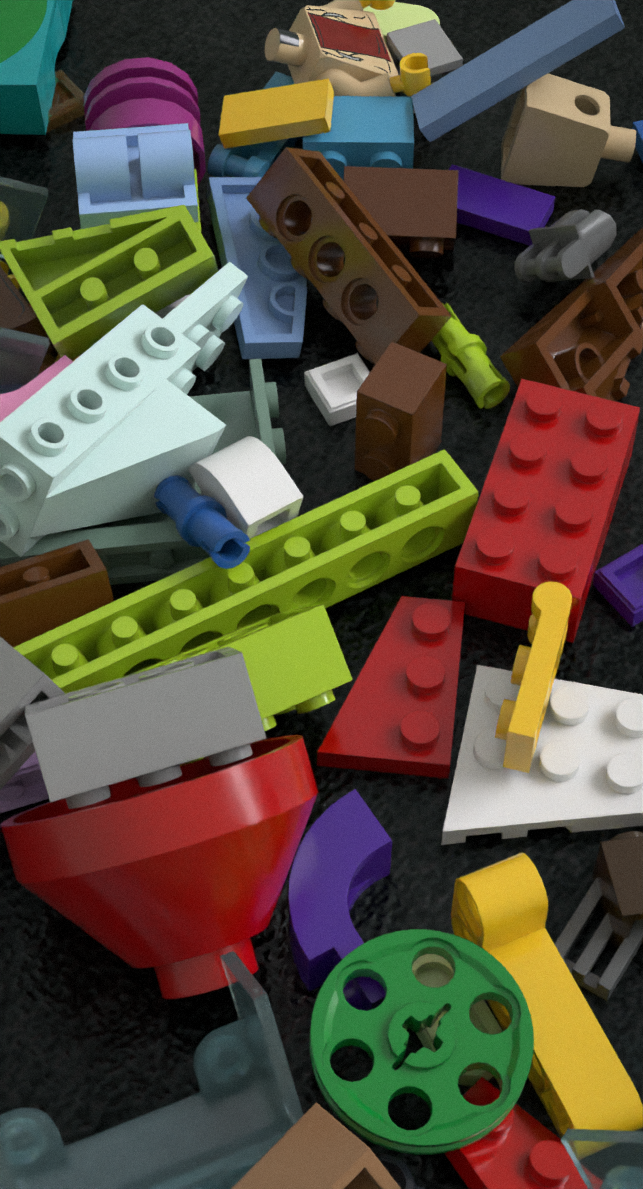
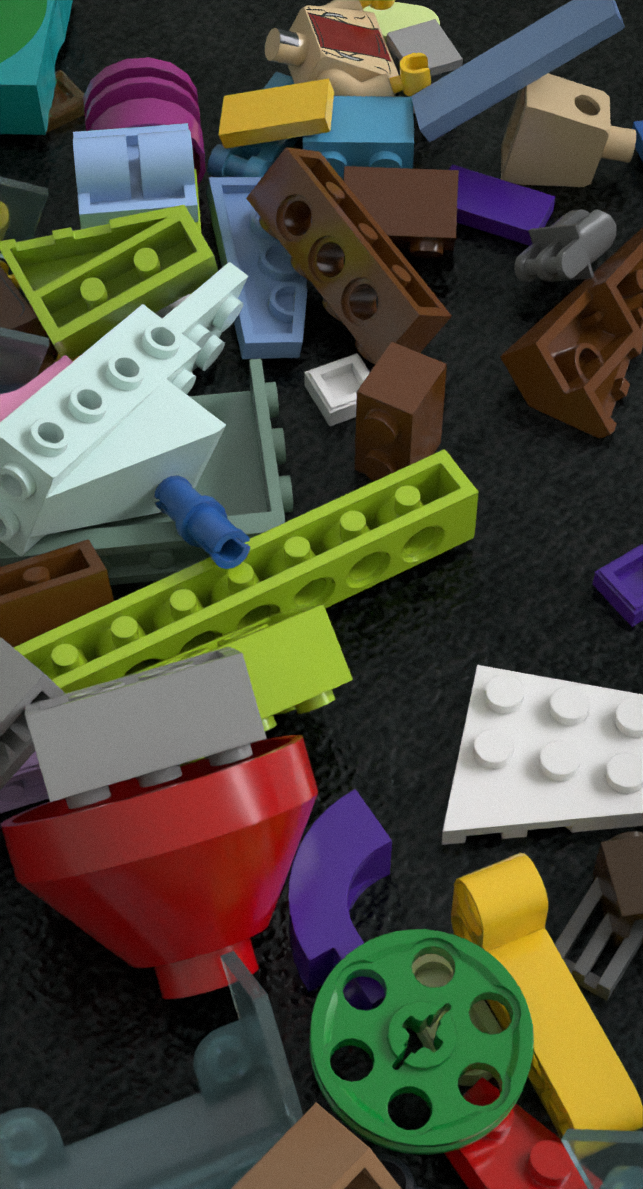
(249, 486): white brick -> none
(404, 696): red wing -> none
(468, 361): lime pin -> none
(535, 674): yellow plate -> none
(545, 503): red brick -> none

